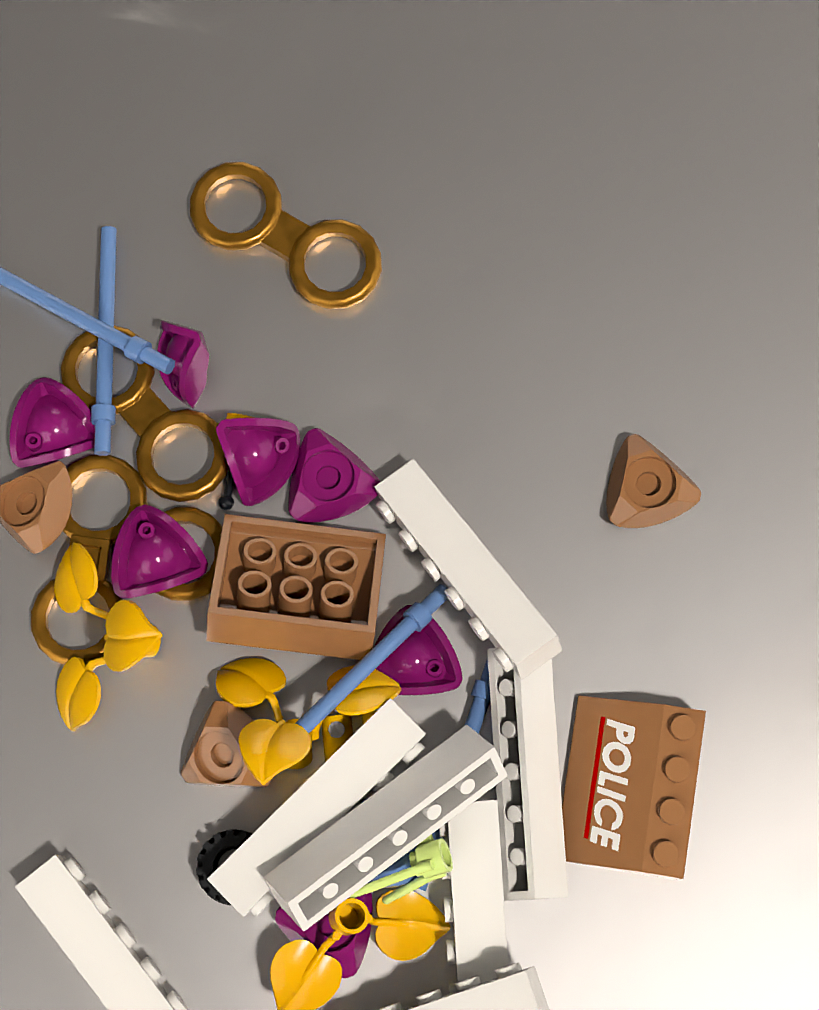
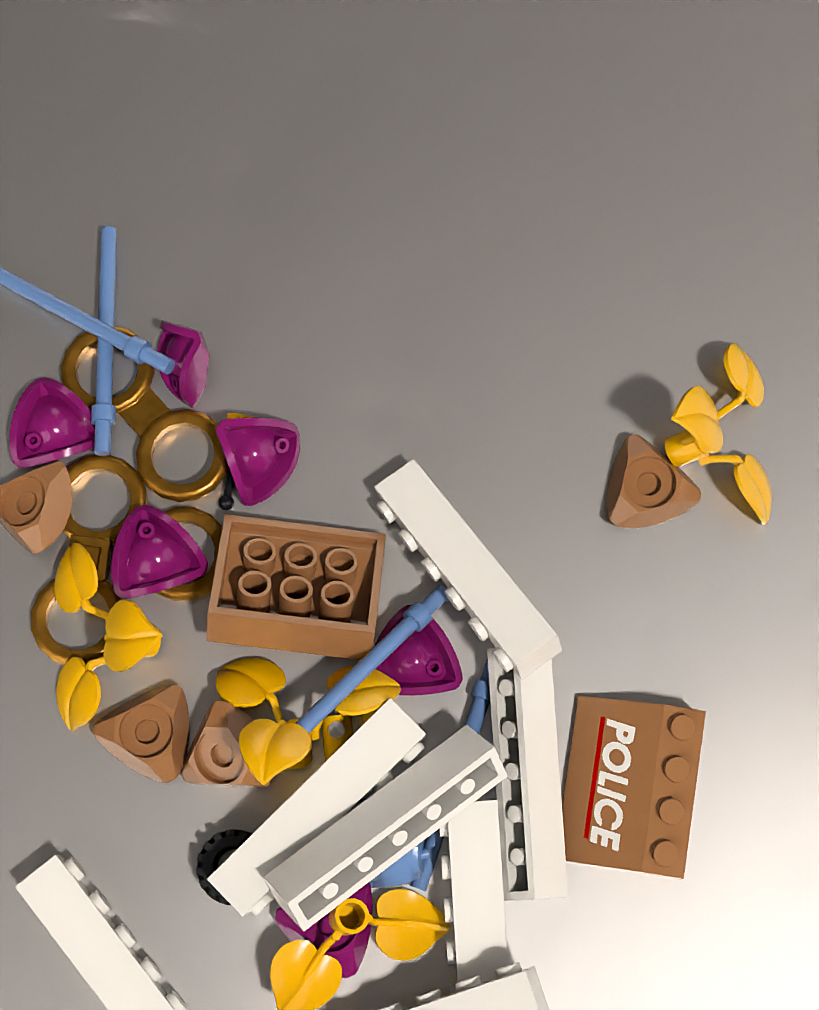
(149, 733): none -> medium nougat hat
(285, 235): pearl gold bar -> none
(328, 480): magenta hat -> none
(429, 861): yellowish green plant -> none
(703, 434): none -> yellow plant

